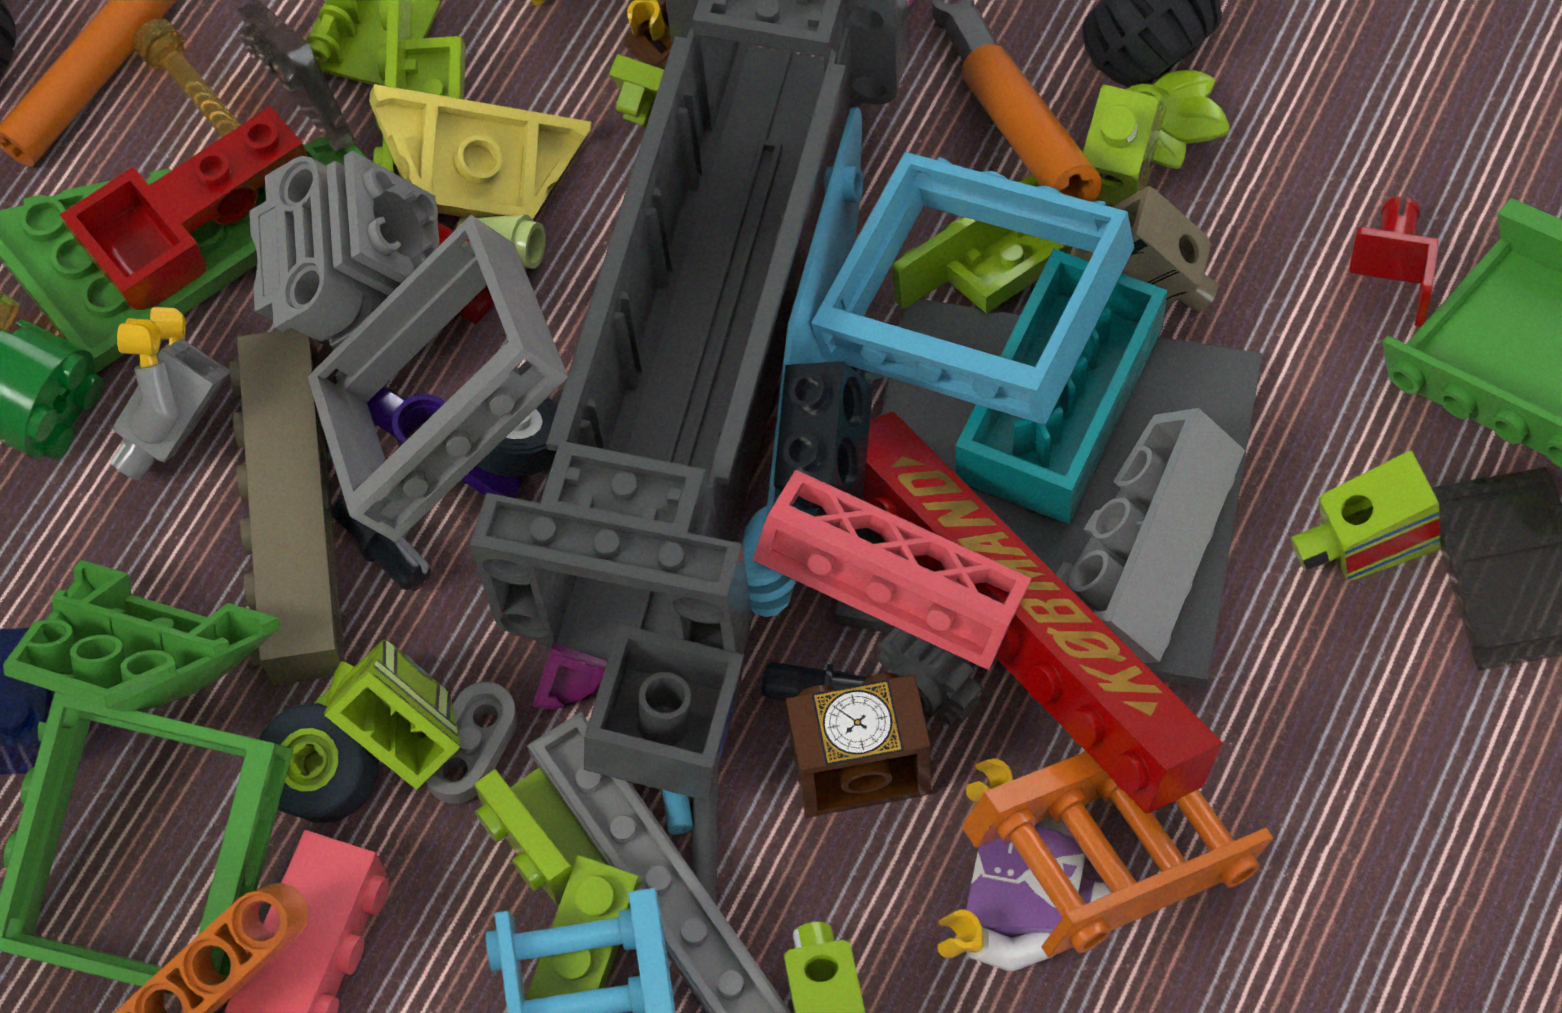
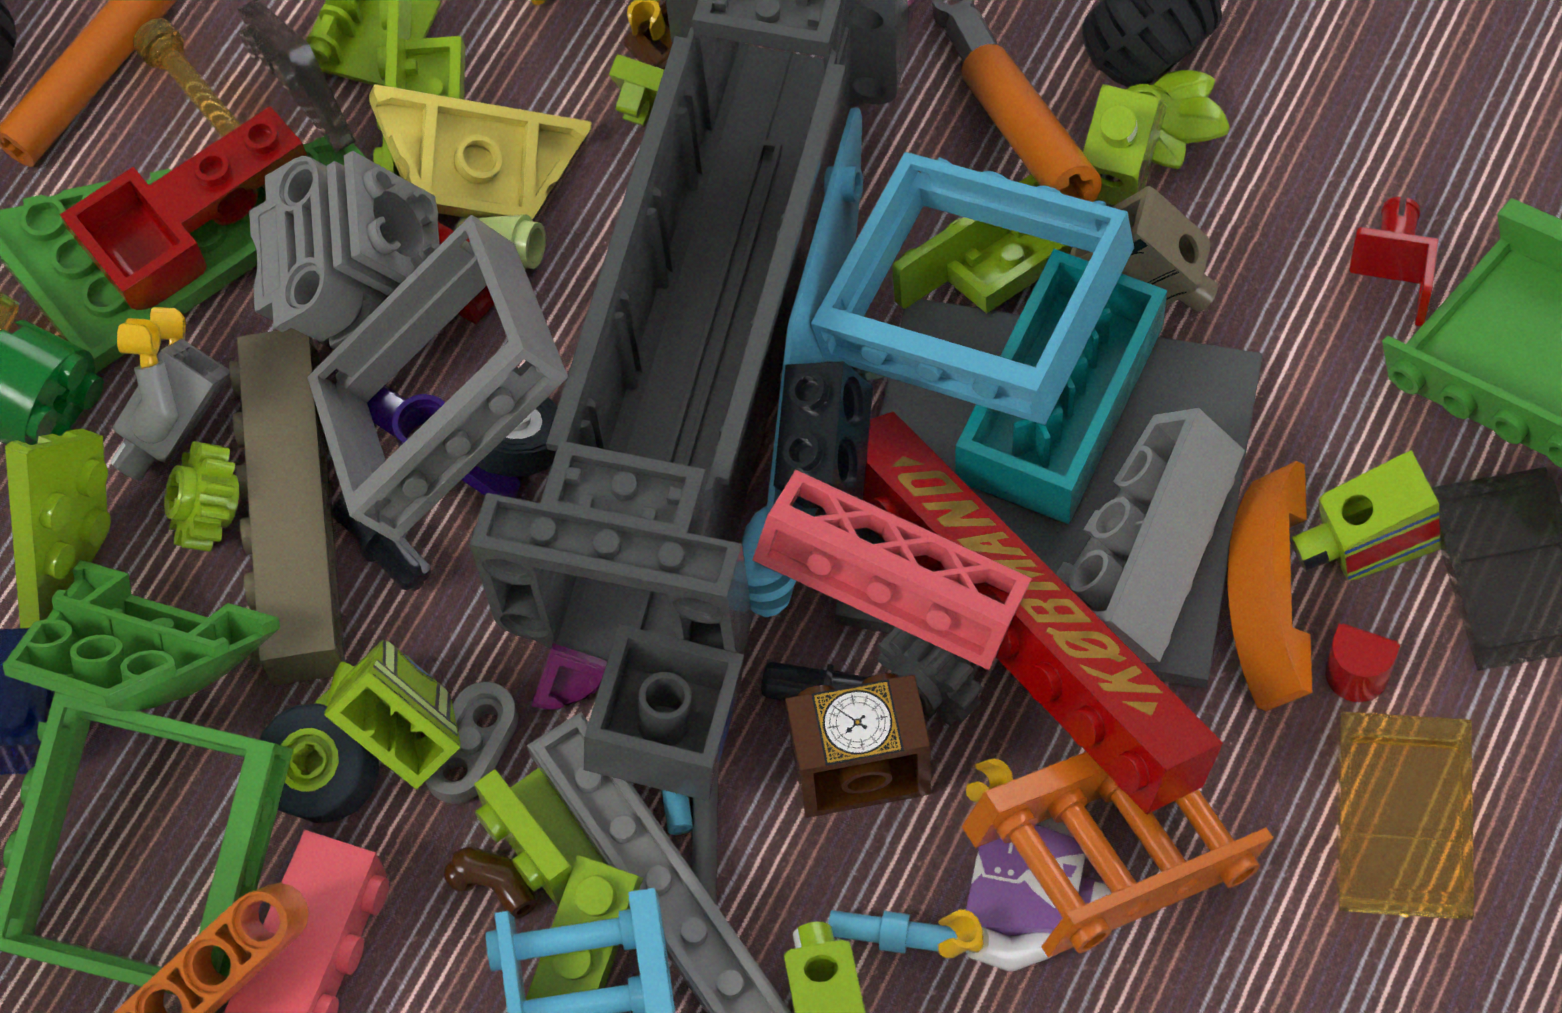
(55, 514): none -> lime wing
(201, 496): none -> lime gear
(494, 871): none -> reddish brown arm
(892, 931): none -> medium azure bar
(1259, 589): none -> orange slope
(1360, 663): none -> red brick
(1405, 816): none -> clear yellow piece

